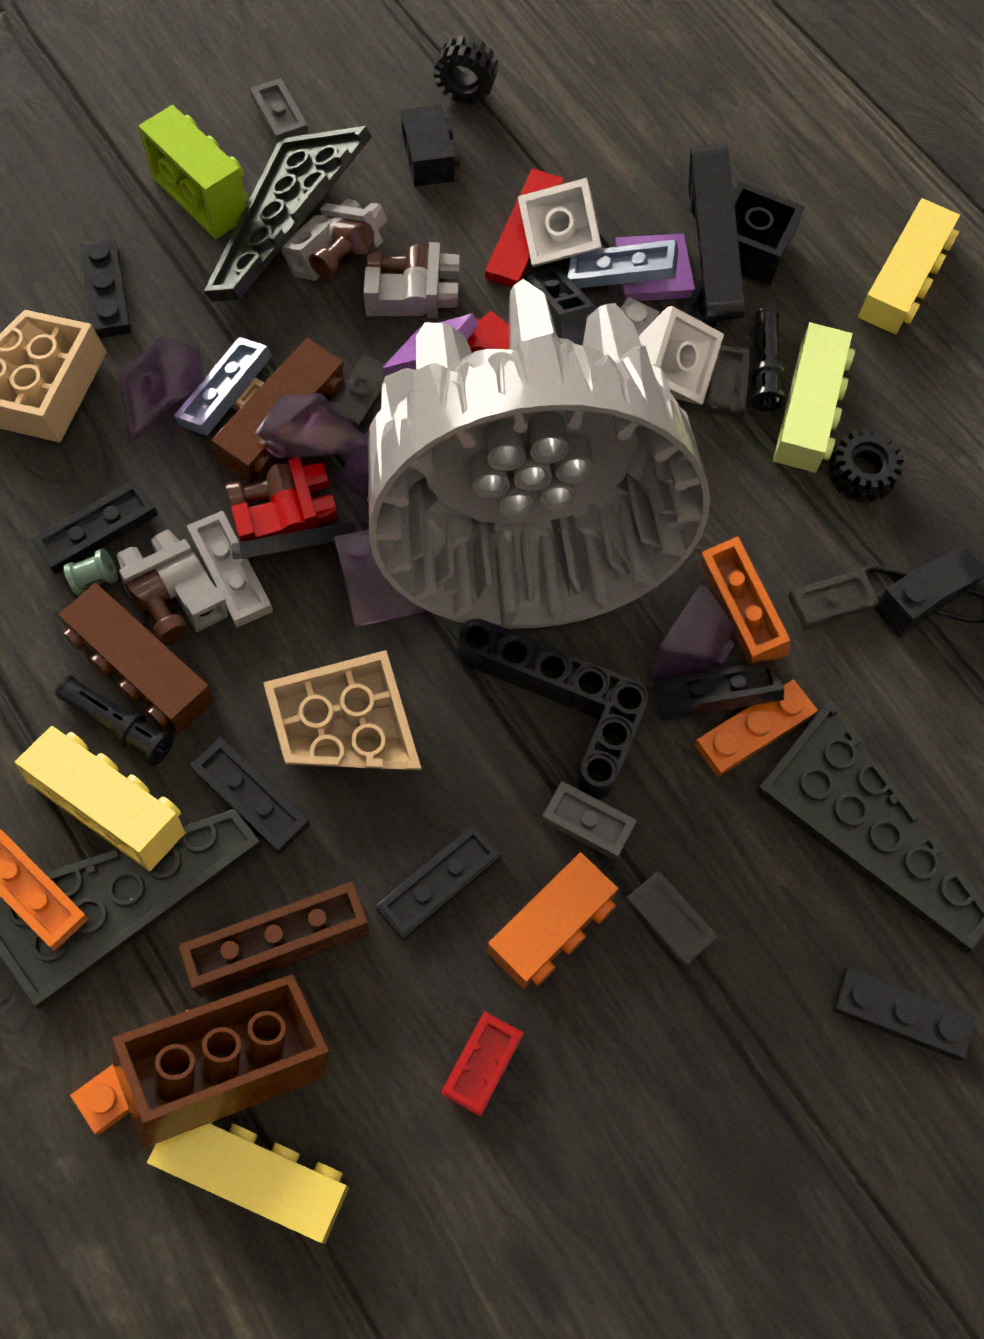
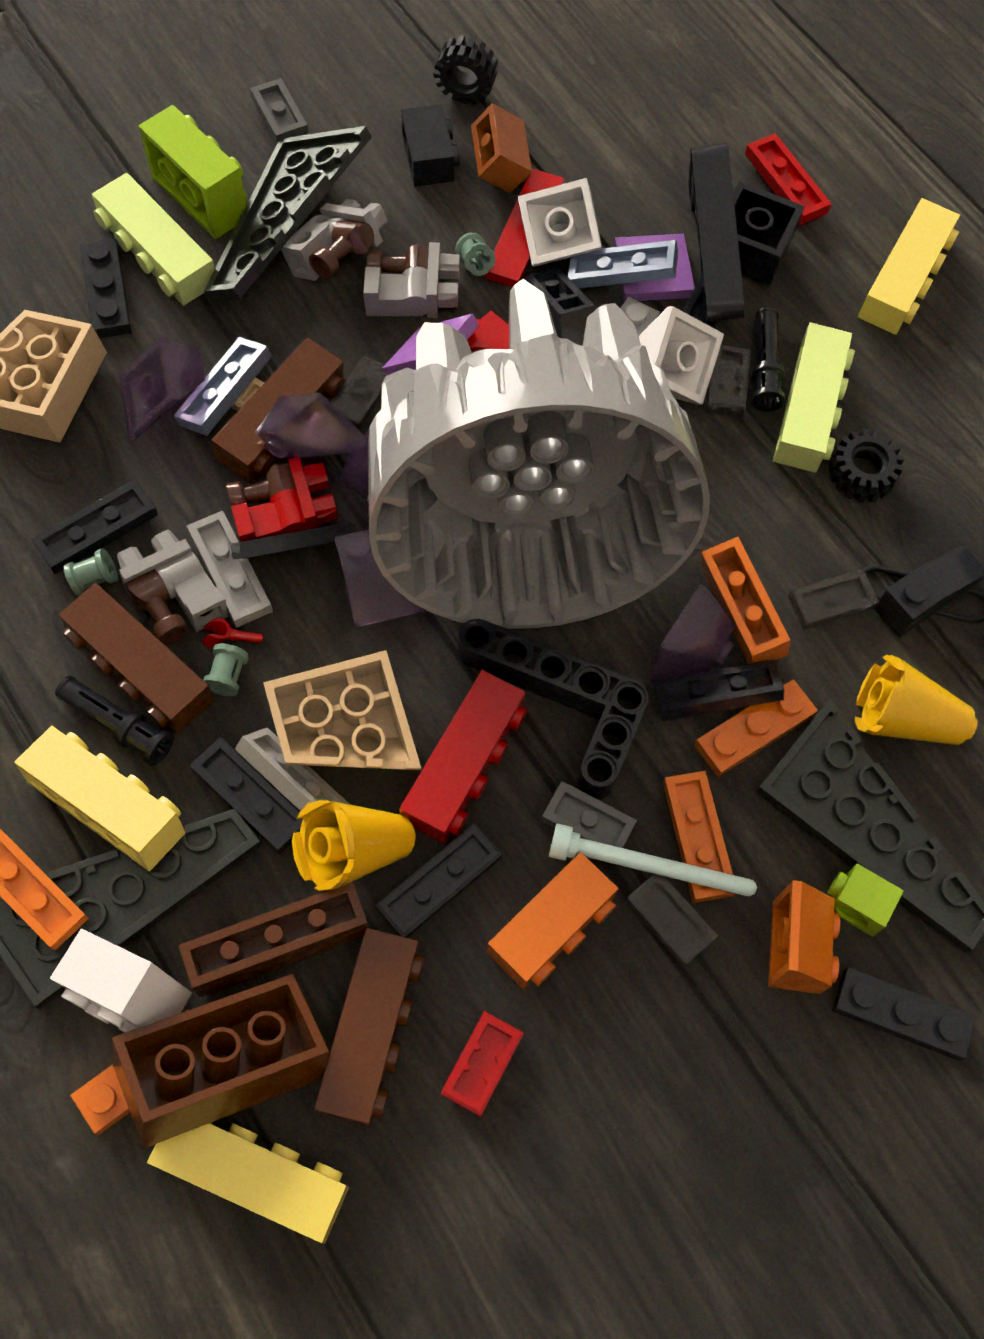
(117, 984): none -> white brick
(153, 238): none -> yellowish green brick
(225, 632): none -> red hand
(226, 669): none -> sand green bush
(295, 782): none -> light grey plate
(348, 842): none -> yellow cone
(368, 1029): none -> reddish brown brick
(463, 757): none -> red brick
(467, 248): none -> sand green bush
(501, 148): none -> dark orange brick
(569, 844): none -> light aqua piece
(697, 829): none -> orange plate
(787, 176): none -> red plate
(803, 940): none -> orange slope
(864, 899): none -> lime brick
(911, 706): none -> yellow cone

